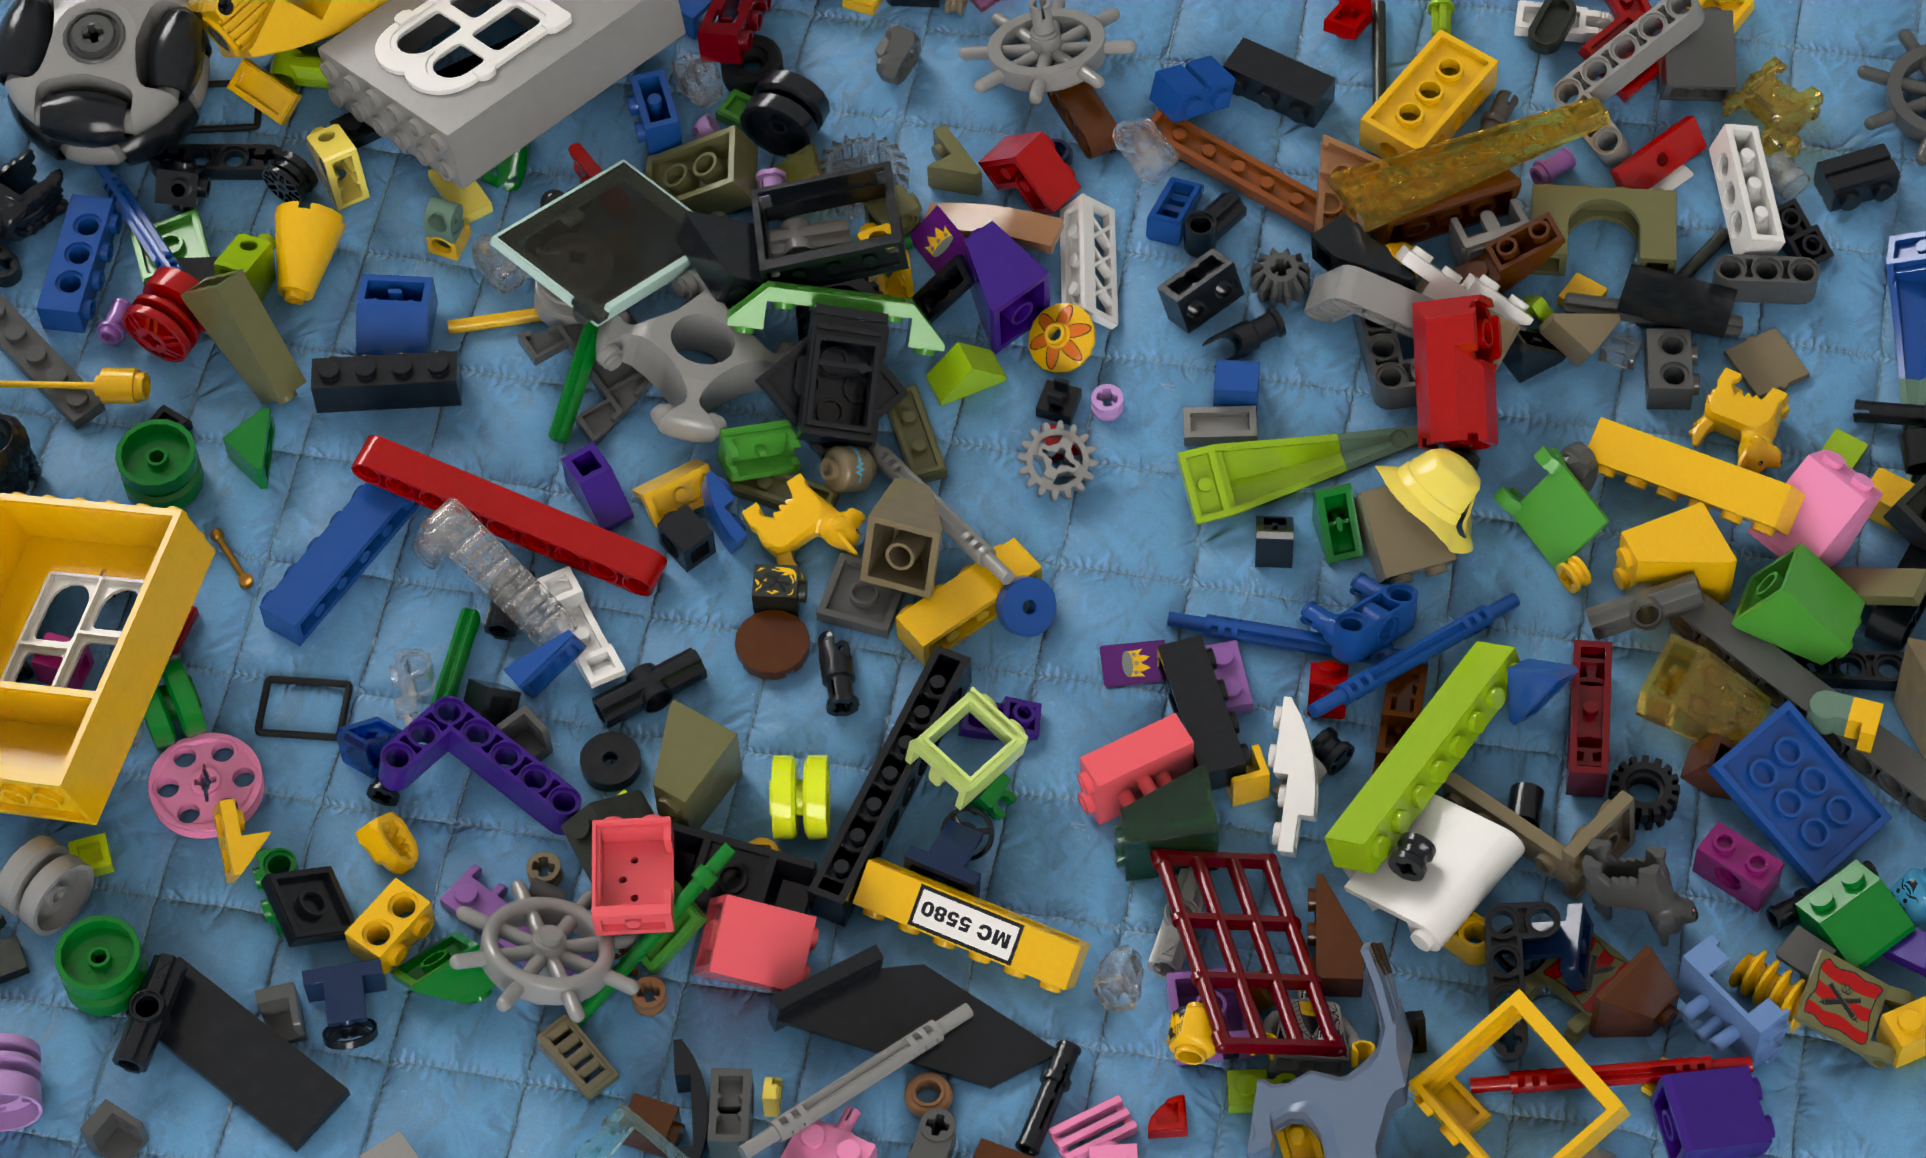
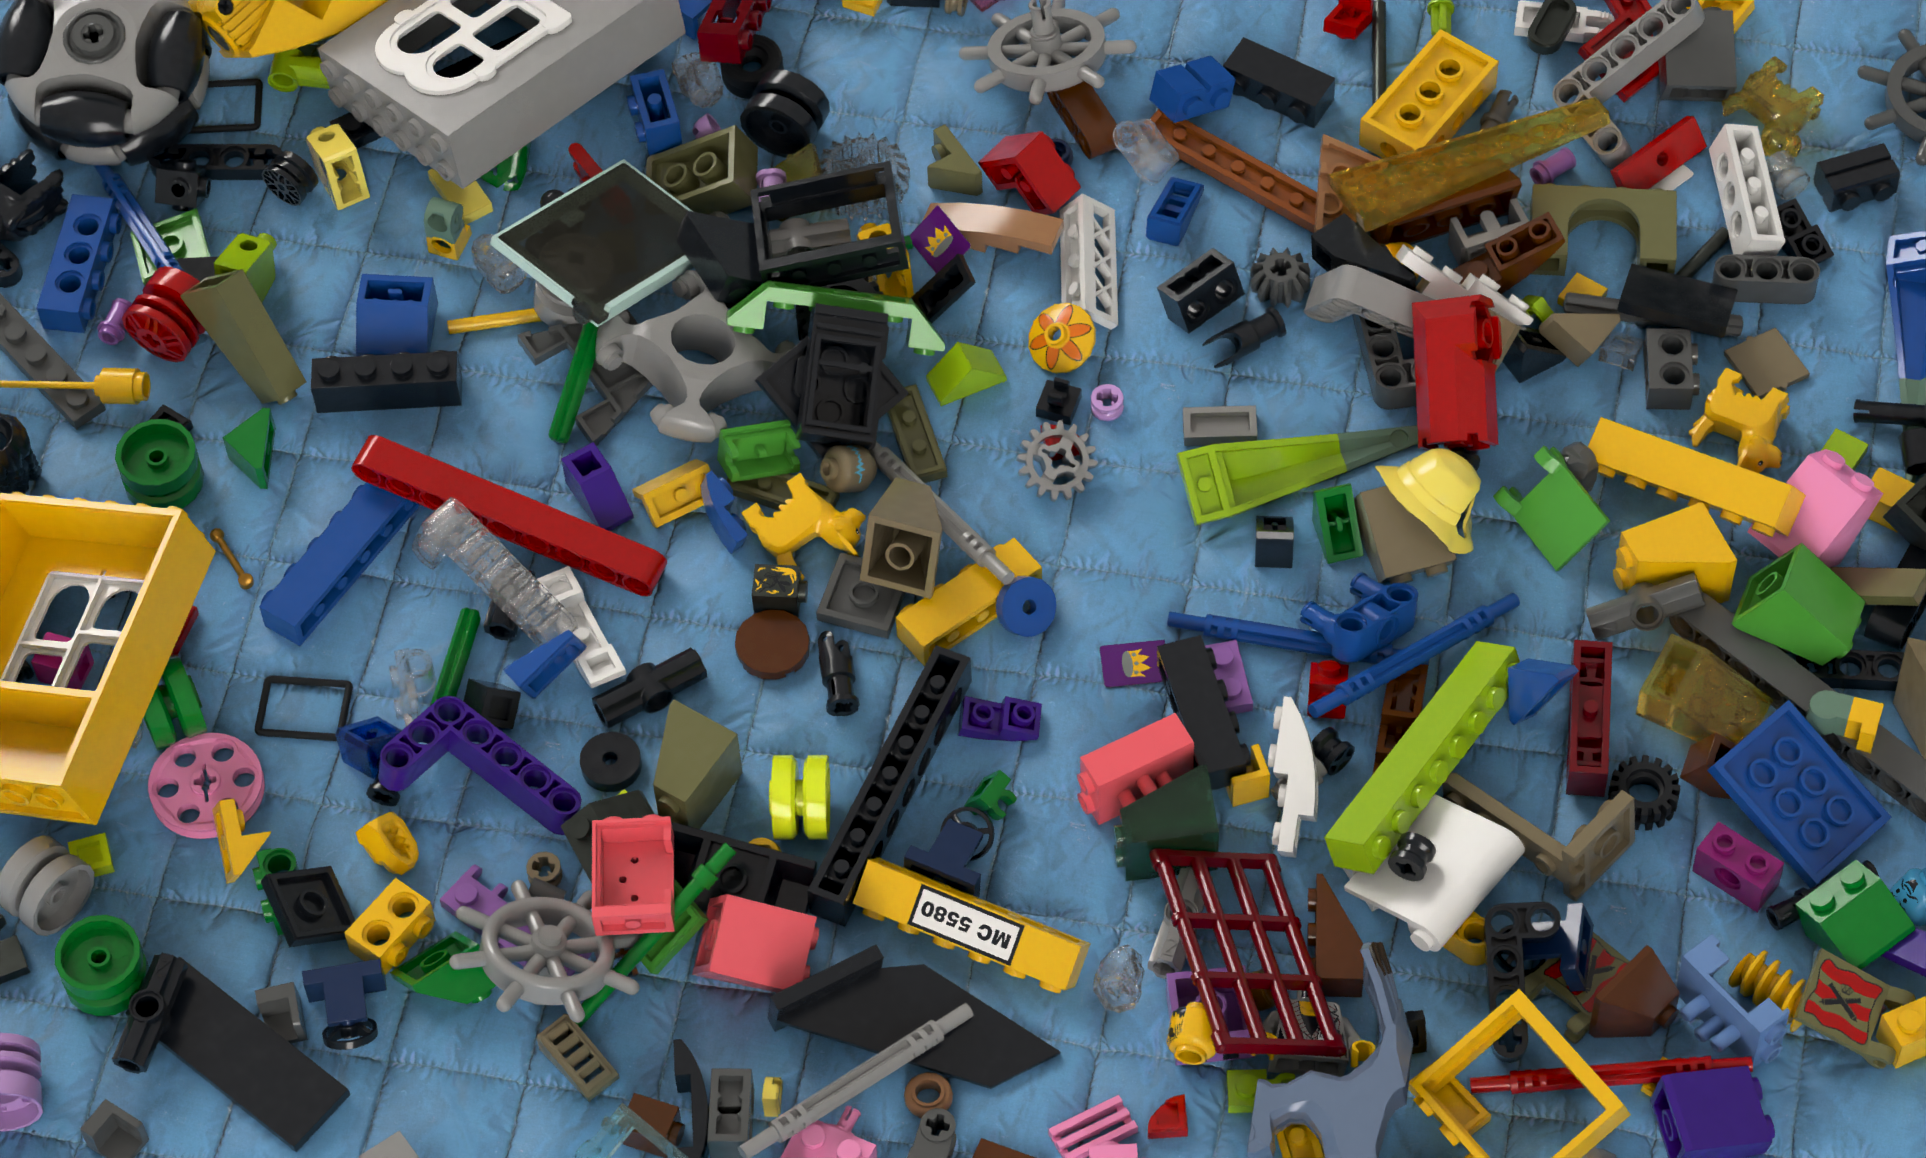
(264, 91): yellow tile -> none
(304, 248): yellow cone -> none
(528, 732): dark grey panel -> none
(655, 1007): medium nougat bush -> none
(686, 537): black brick -> none
(732, 108): bright green tile -> none
(897, 54): dark grey rock -> none
(909, 206): olive brick -> none
(943, 768): yellowish green window -> none
(1008, 286): dark purple slope -> none
(1053, 1084): black pin -> none
(1208, 226): black piece -> none
(1236, 383): blue panel -> none
(1527, 801): black beam -> none
(1573, 574): yellow bush -> none
(1638, 886): dark grey animal -> none
(1801, 950): dark grey panel -> none

